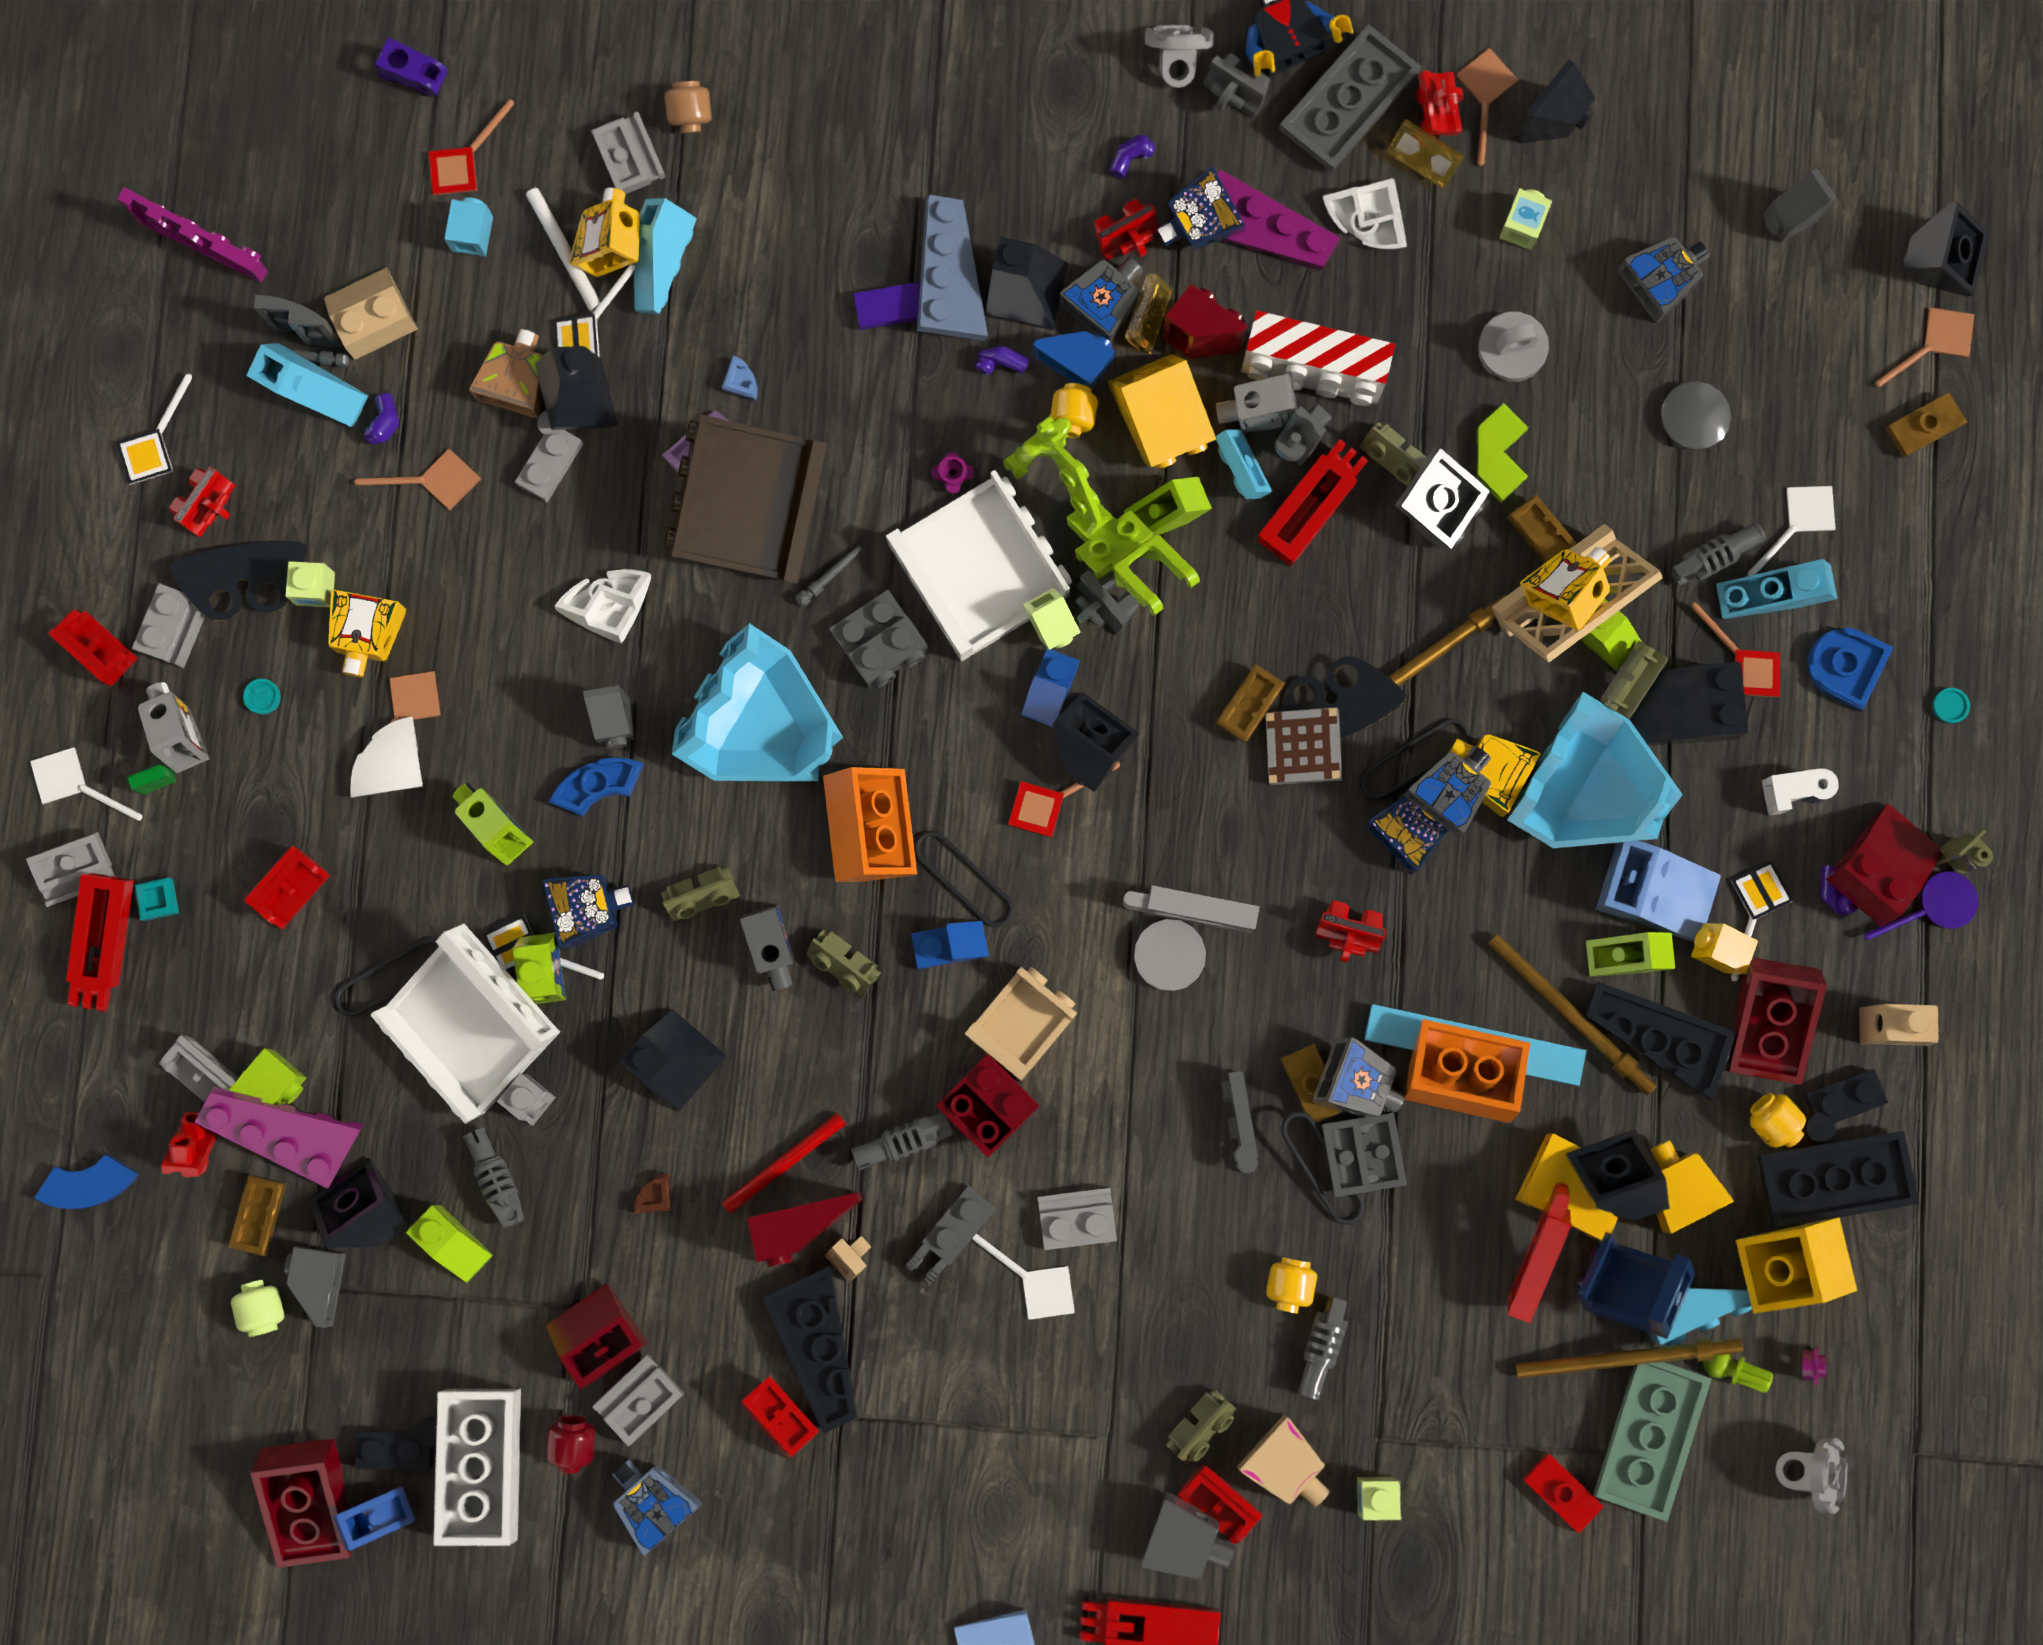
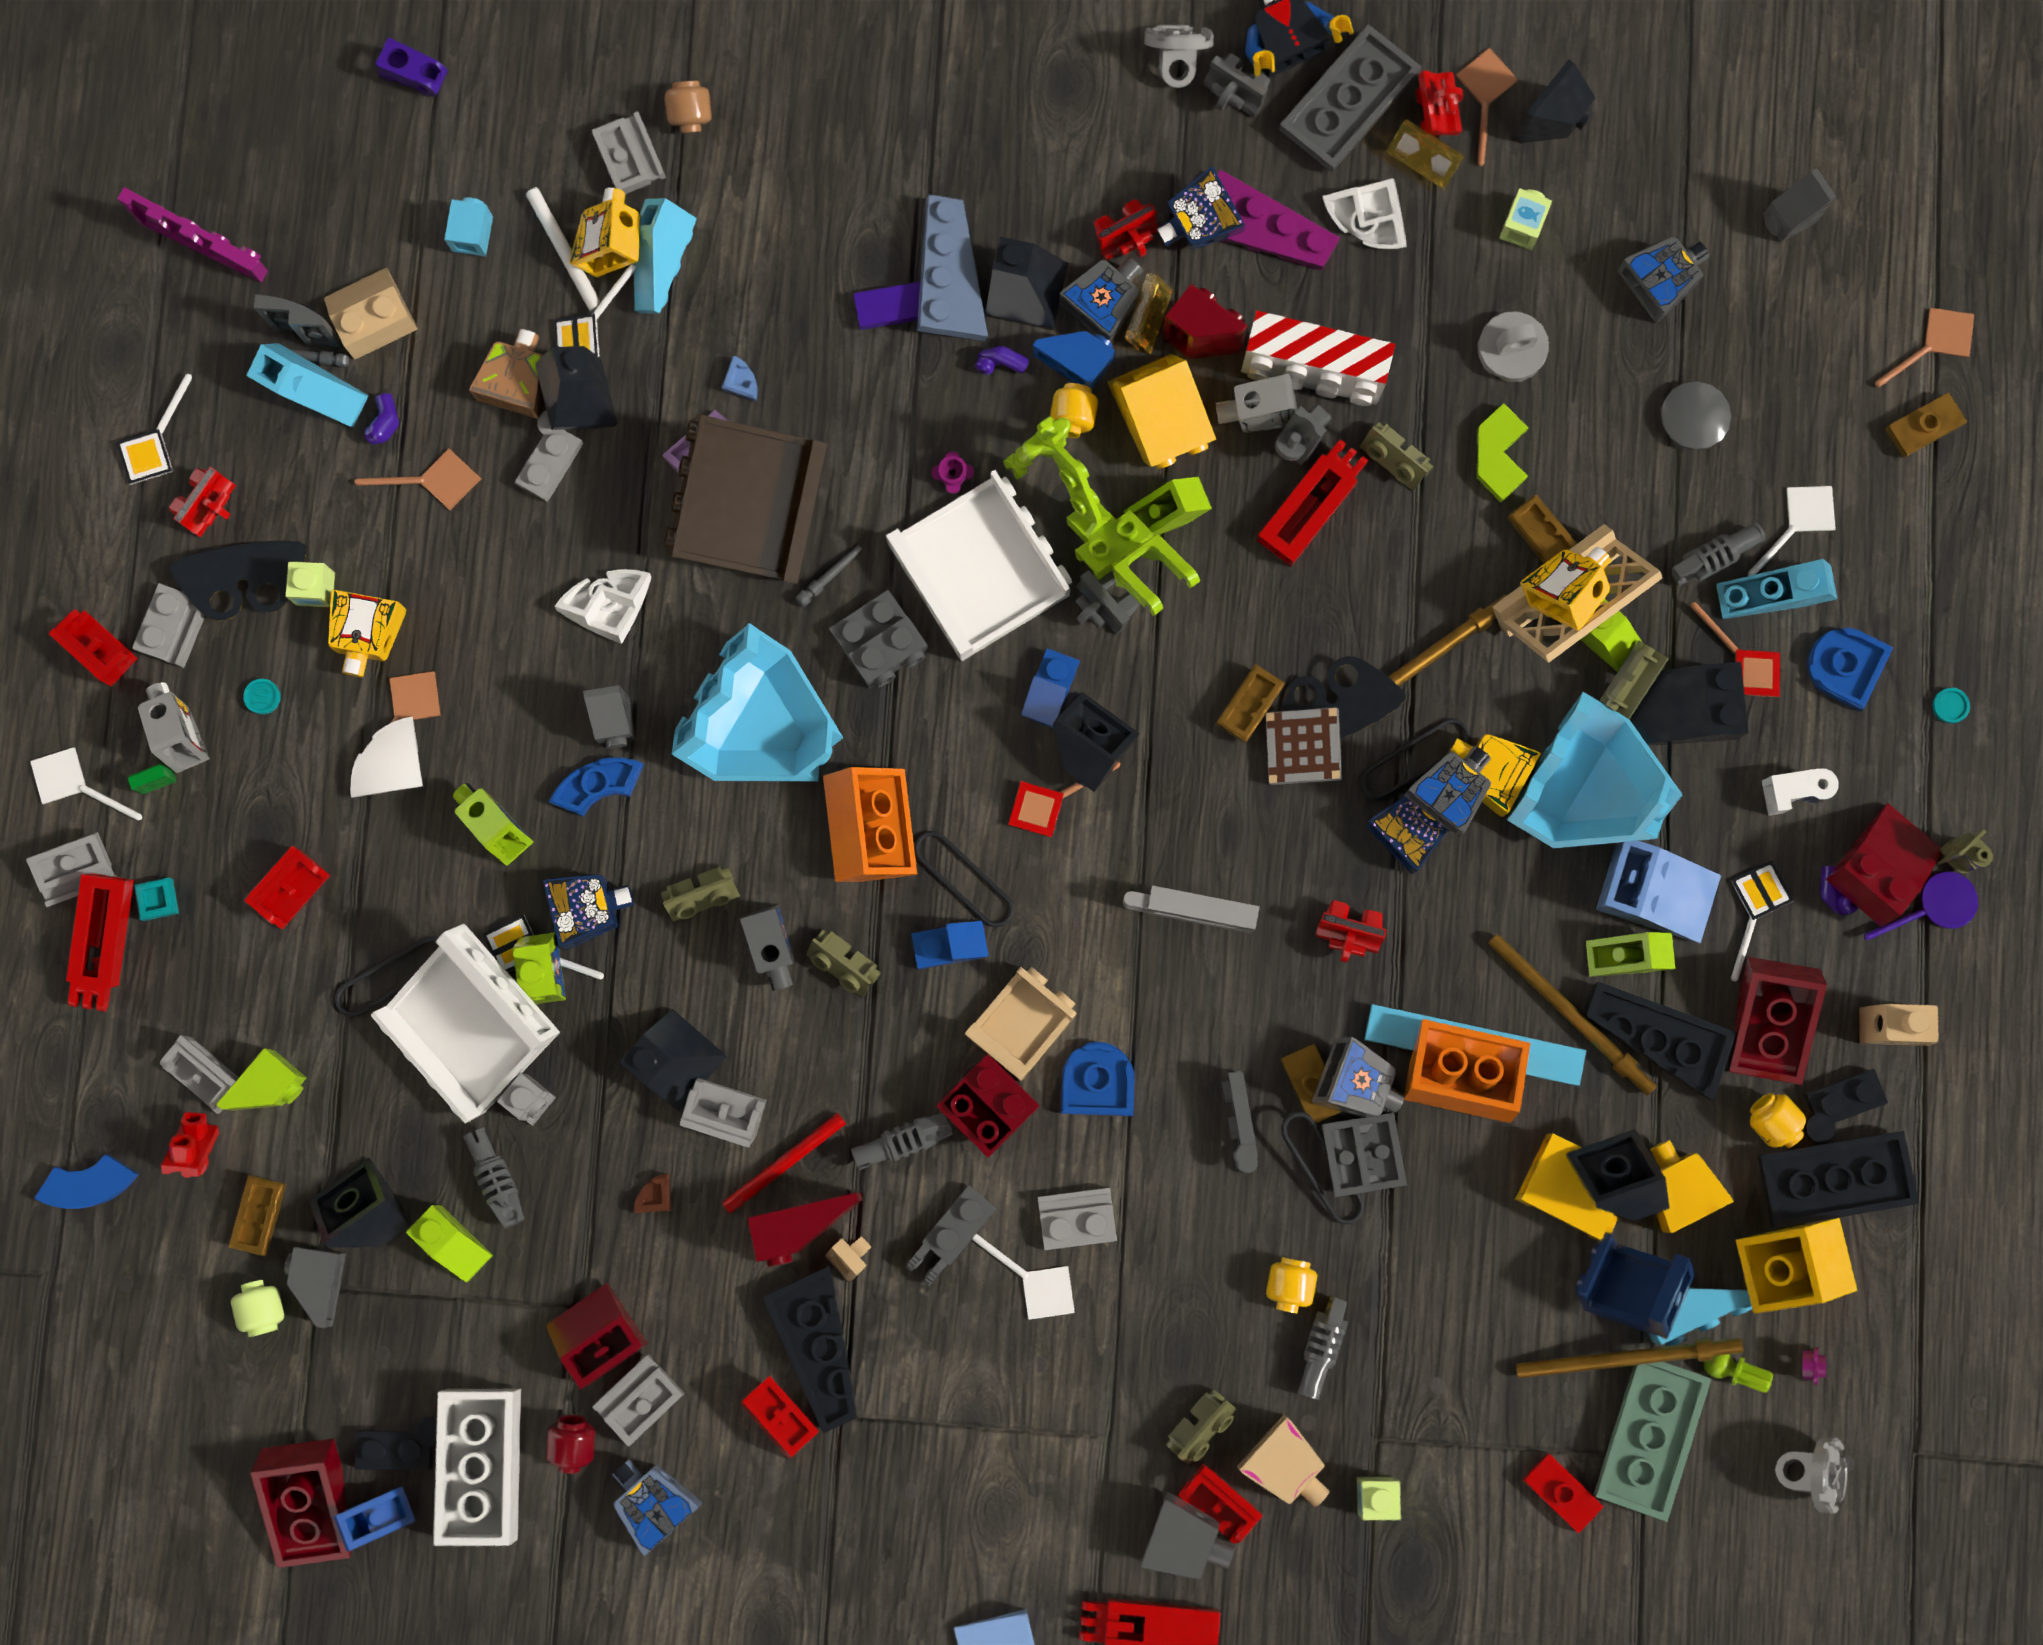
(294, 1139): magenta wing -> none
(455, 168): piece -> none
(723, 1112): none -> light grey hinge
(1052, 619): yellowish green brick -> none
(1097, 1081): none -> blue tile
(1127, 151): dark purple arm -> none
(1169, 955): light grey tile -> none
(1238, 455): medium azure plate -> none
(1442, 499): plate -> none
(1541, 1255): red hinge -> none
(1724, 948): yellow brick -> none
(1947, 251): black slope -> none

